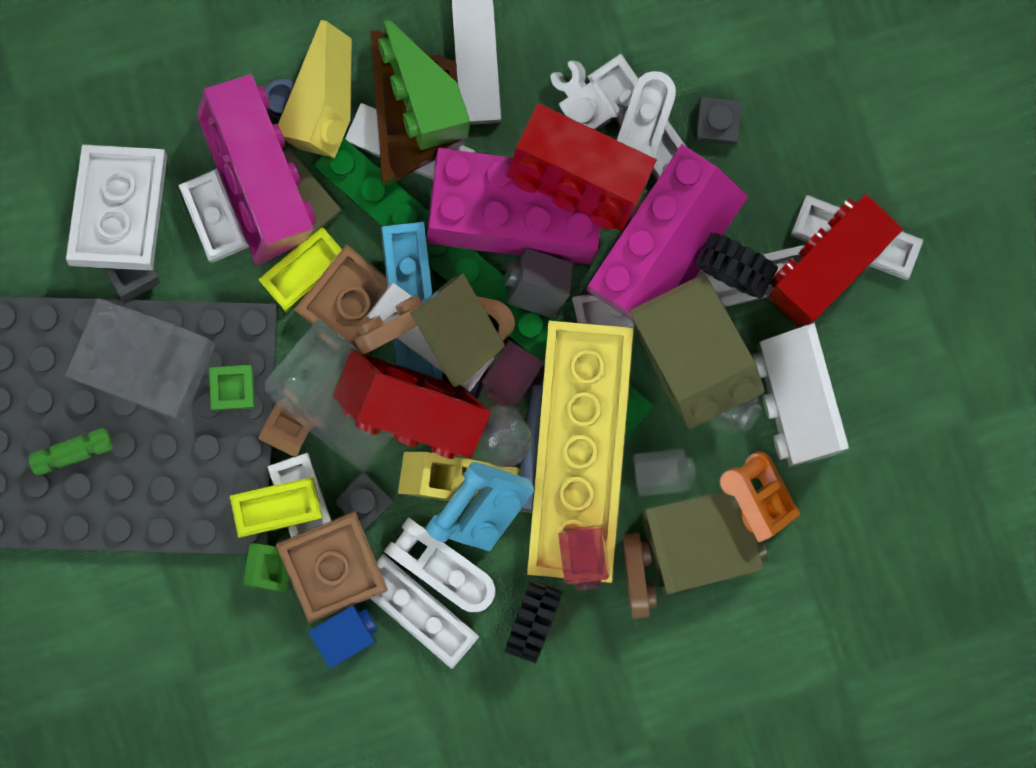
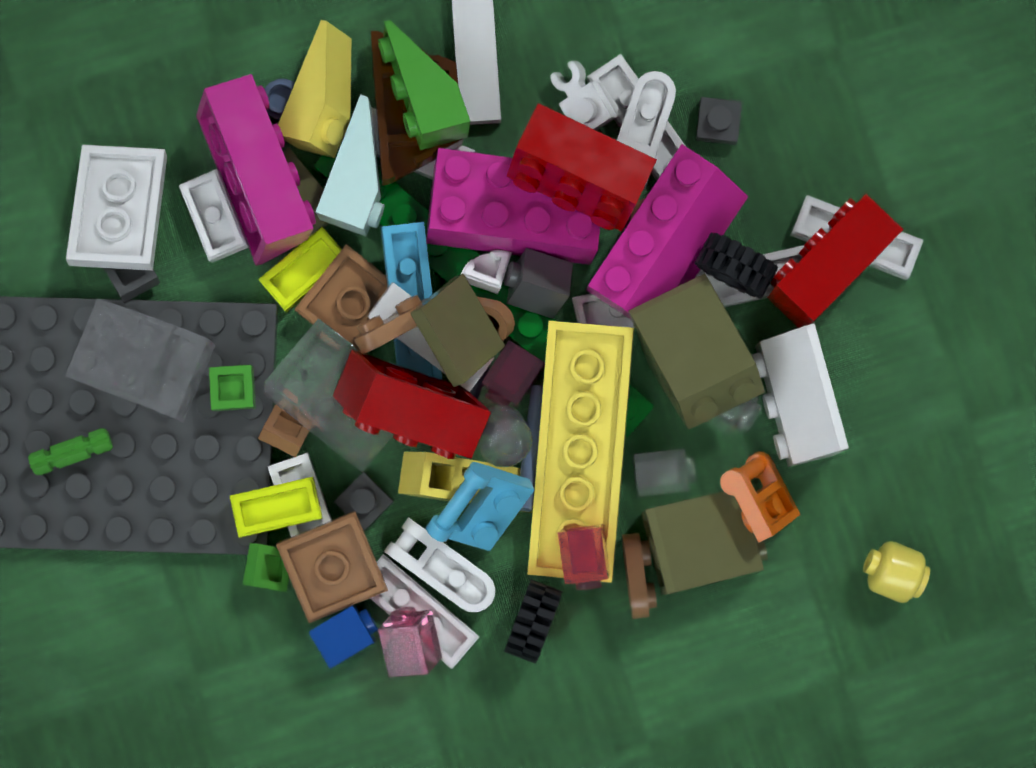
(353, 185): none -> light aqua slope
(409, 642): none -> clear pink brick
(488, 270): none -> white tile
(896, 572): none -> light yellow head

